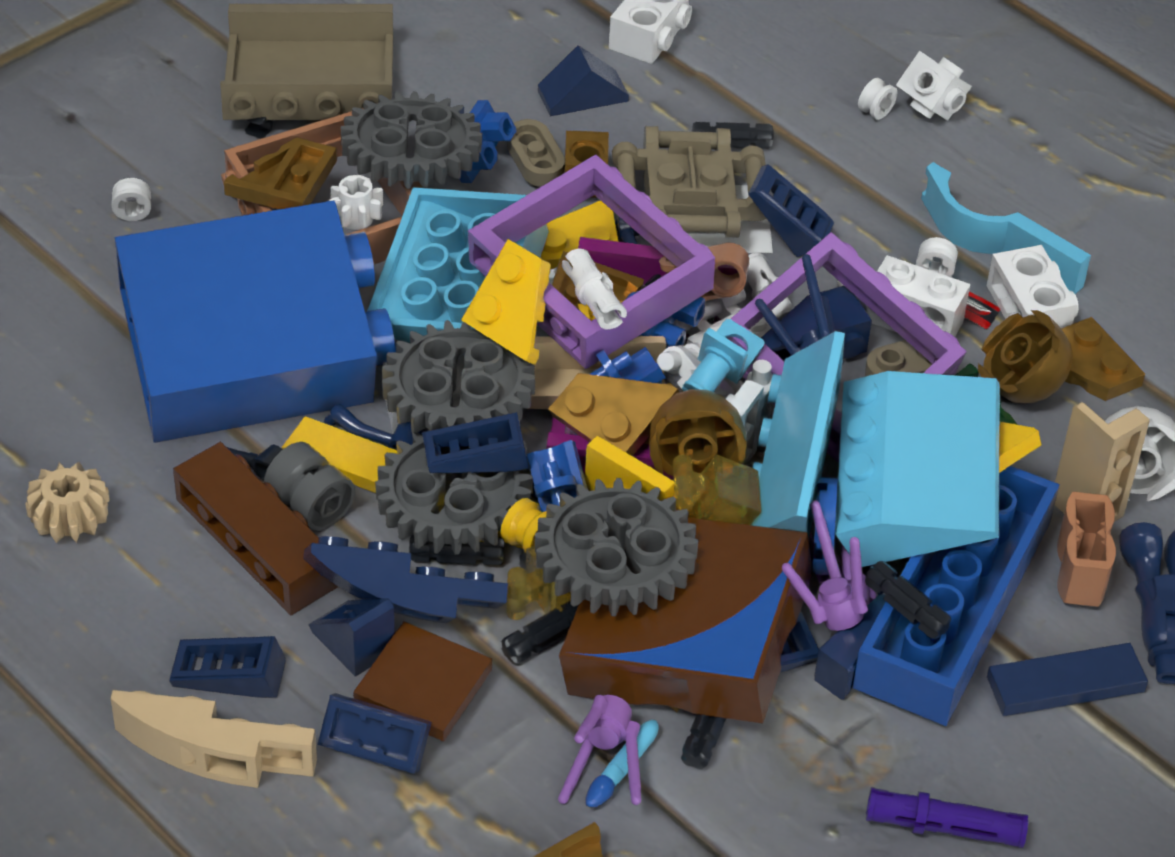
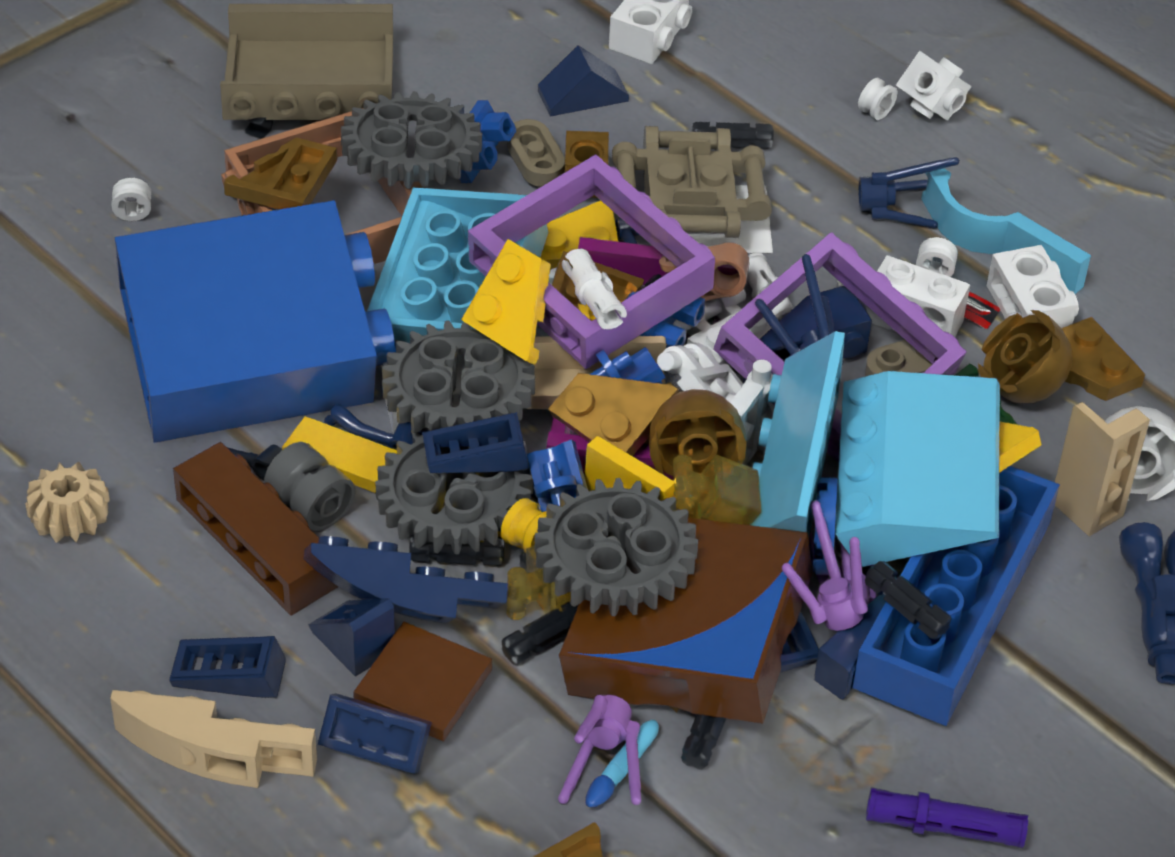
(357, 202): white gear -> none
(722, 357): medium azure bracket -> none
(789, 211): dark blue slope -> none
(880, 191): none -> dark blue plant
(1066, 679): dark blue tile -> none
(1086, 549): nougat brick -> none

